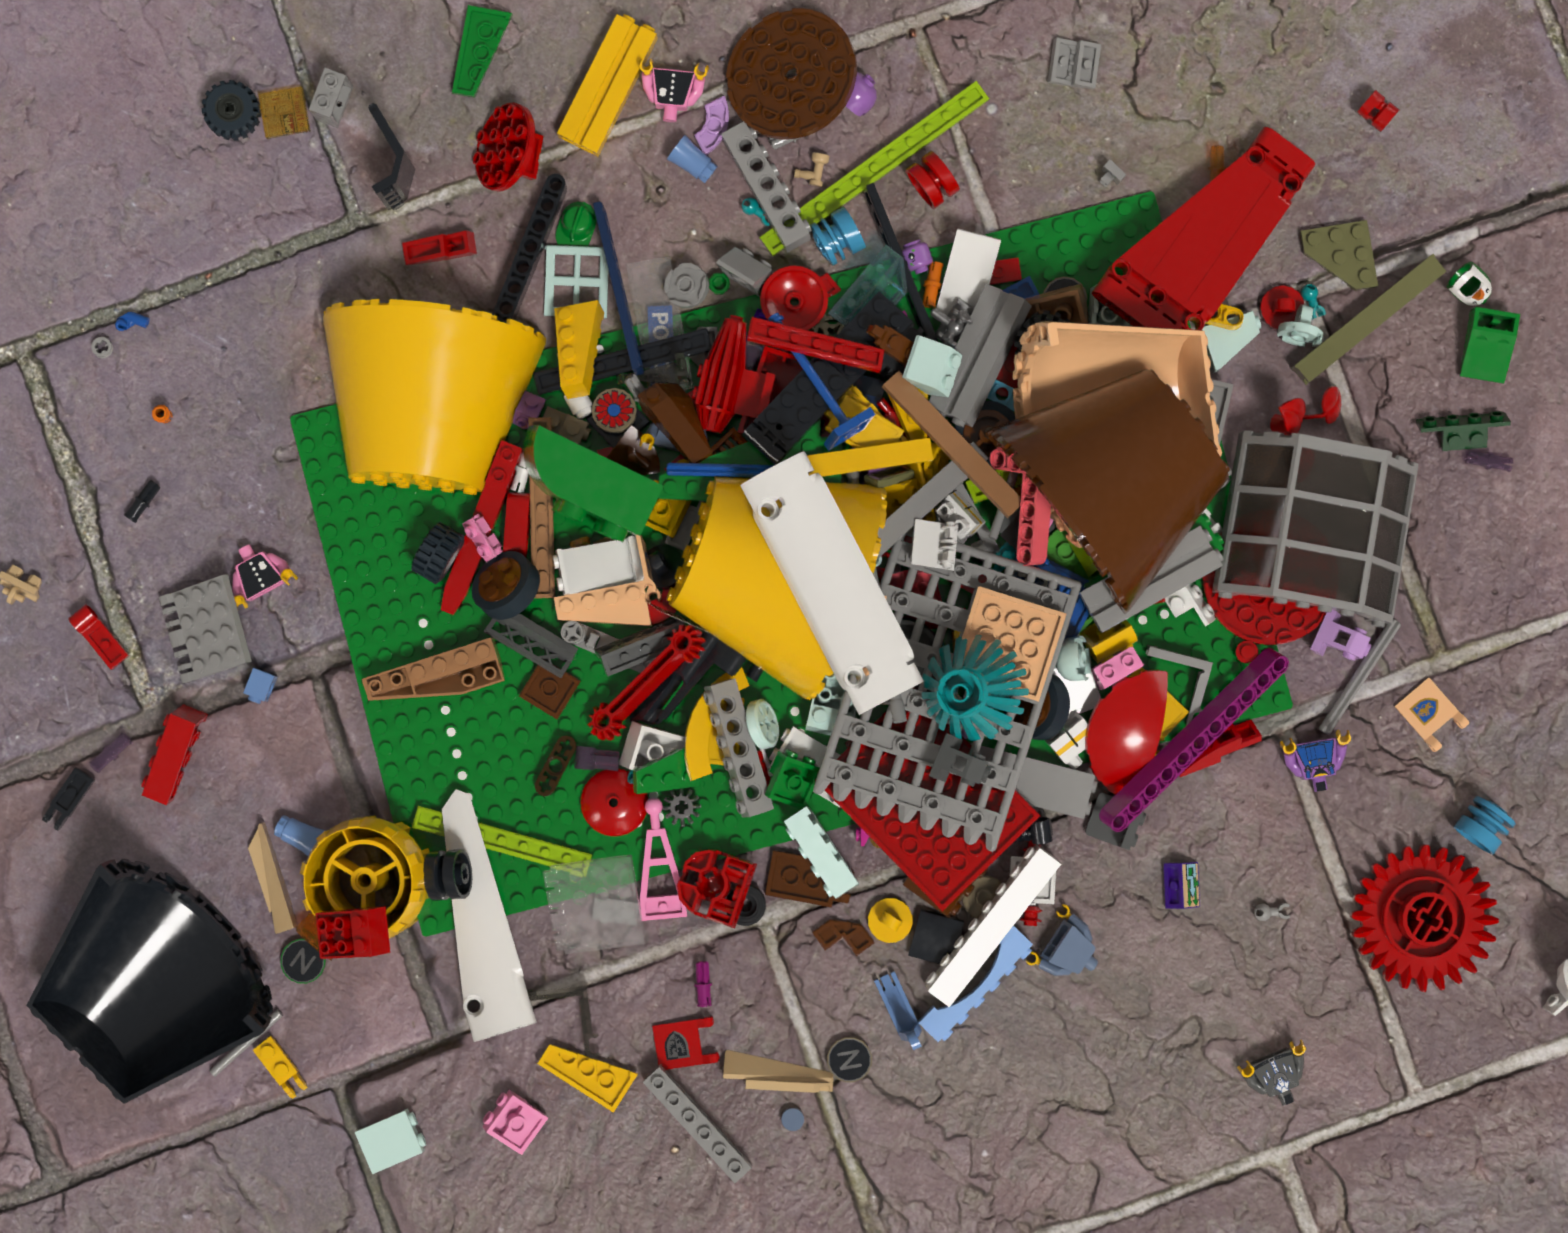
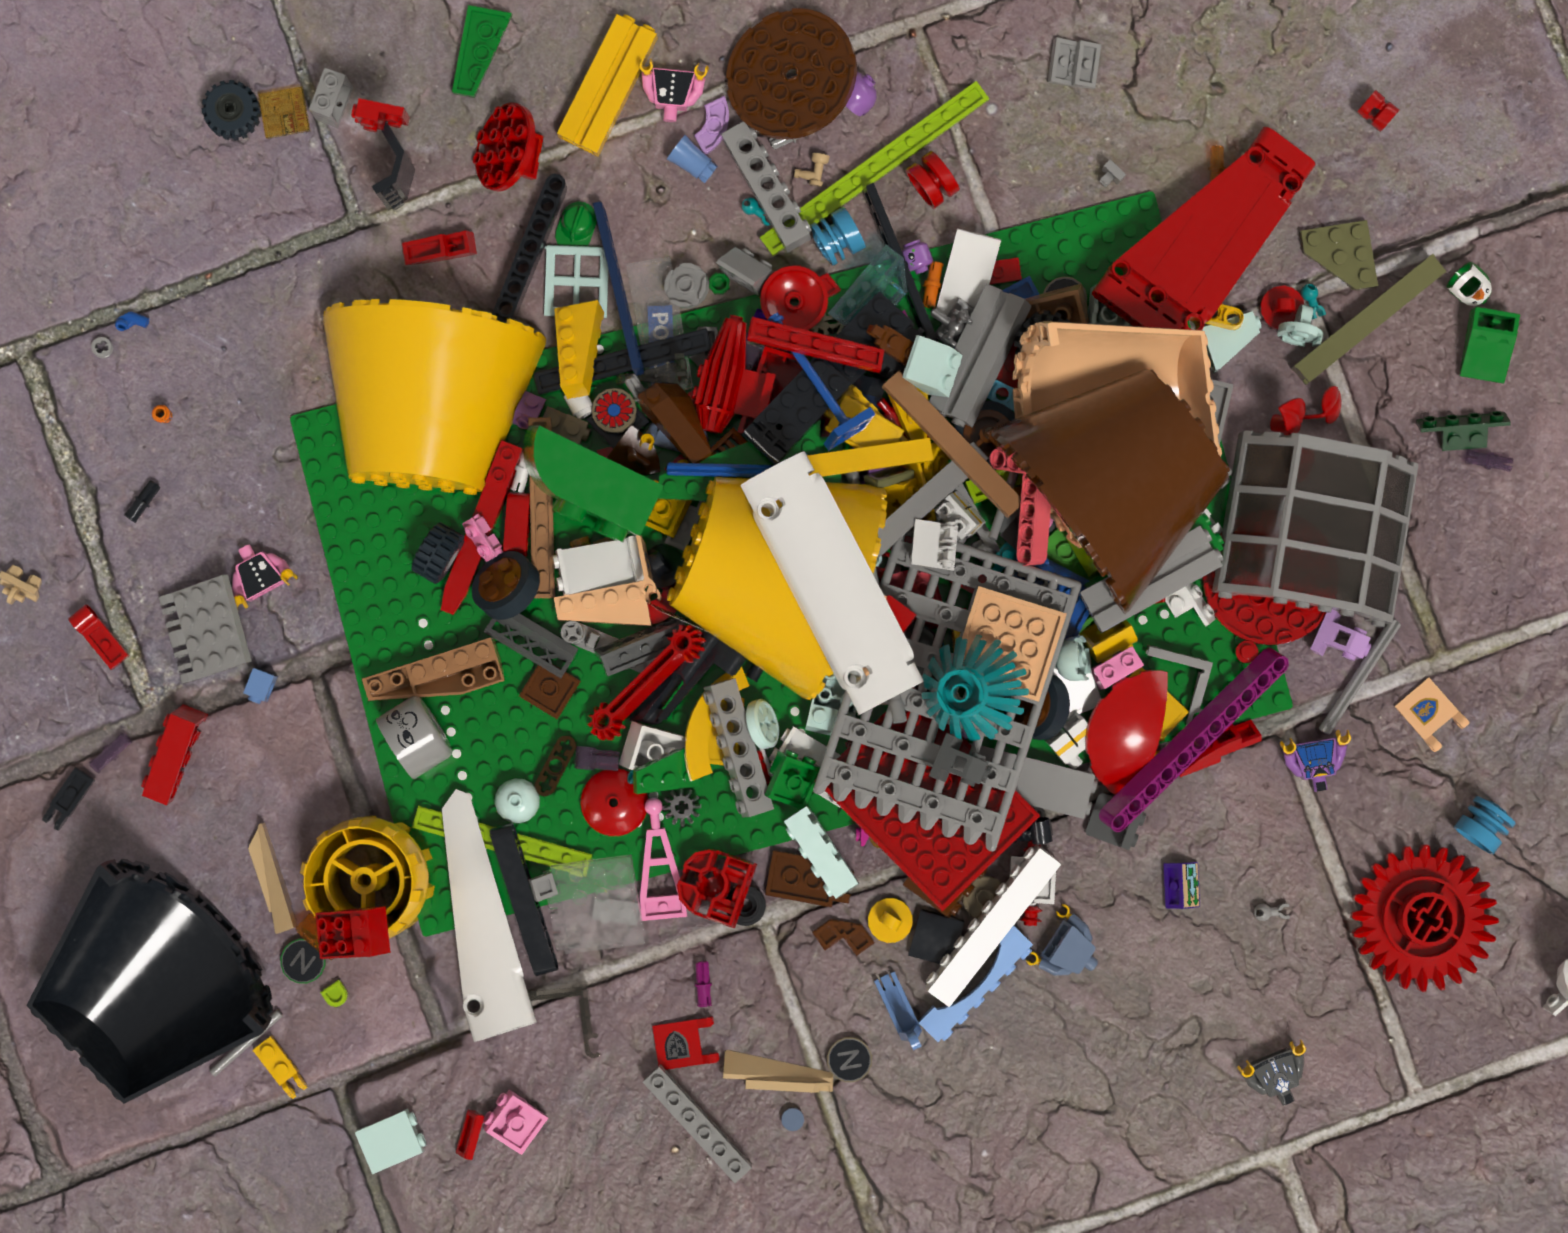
(297, 834): medium blue plant -> none
(335, 994): none -> lime tile
(374, 114): none -> red plate
(414, 736): none -> light grey piece
(447, 874): black wheel -> none
(469, 1134): none -> red tile
(517, 800): none -> light aqua cylinder
(525, 907): none -> black beam
(543, 886): none -> light grey tile
(592, 1077): yellow wing -> none
(902, 614): none -> red slope

